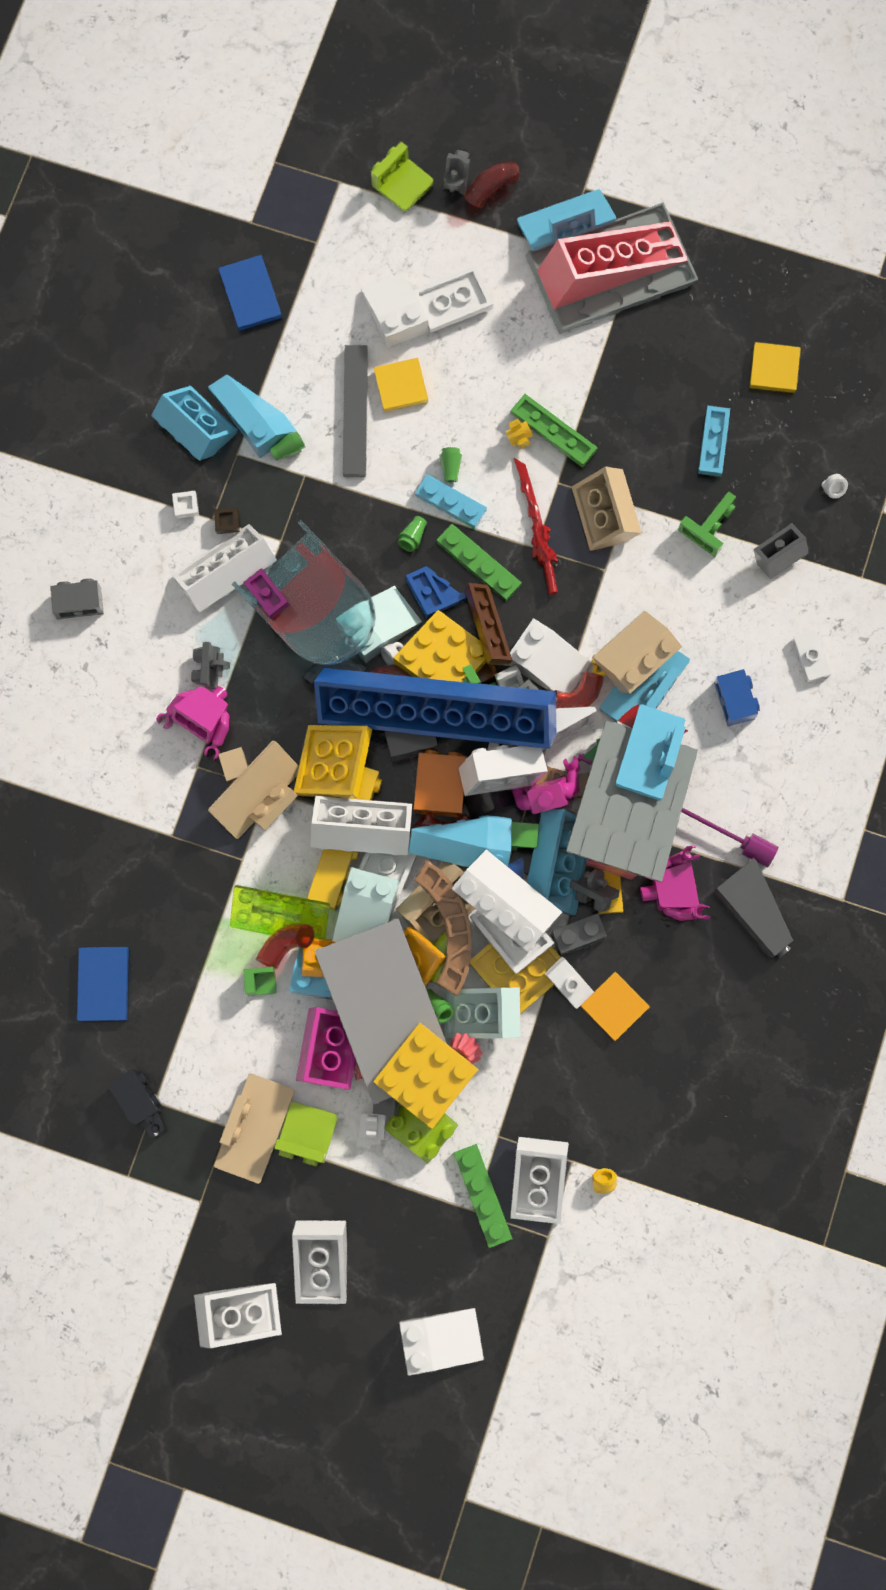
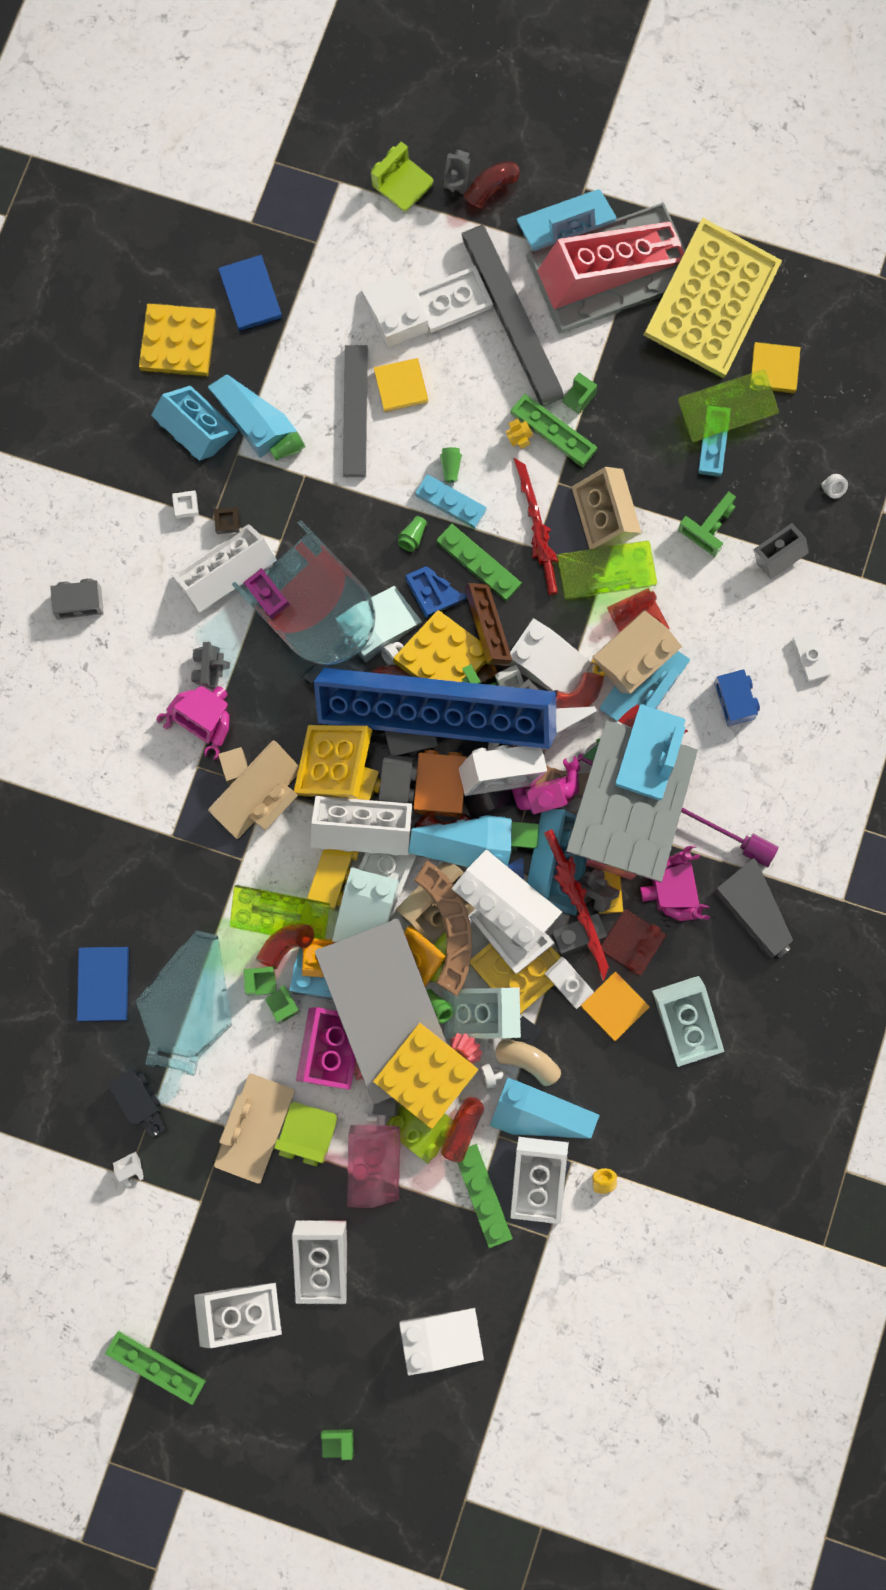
(128, 1167): none -> white tile
(155, 1367): none -> bright green plate
(177, 339): none -> yellow plate
(186, 1004): none -> clear light blue windscreen
(282, 1005): none -> bright green panel
(337, 1444): none -> bright green panel
(373, 1165): none -> clear pink slope
(396, 779): none -> dark grey brick
(462, 1129): none -> clear red cylinder
(490, 1076): none -> white tile
(512, 316): none -> dark grey beam
(528, 1031): none -> black plate
(530, 1059): none -> tan cylinder
(537, 1113): none -> medium azure wedge
(575, 892): none -> red sword
(580, 393): none -> bright green panel
(607, 569): none -> clear neon green bracket
(629, 608): none -> clear red hinge
(633, 942): none -> clear red hinge
(688, 1020): none -> light aqua slope
(712, 297): none -> light yellow plate
(728, 405): none -> clear neon green bracket

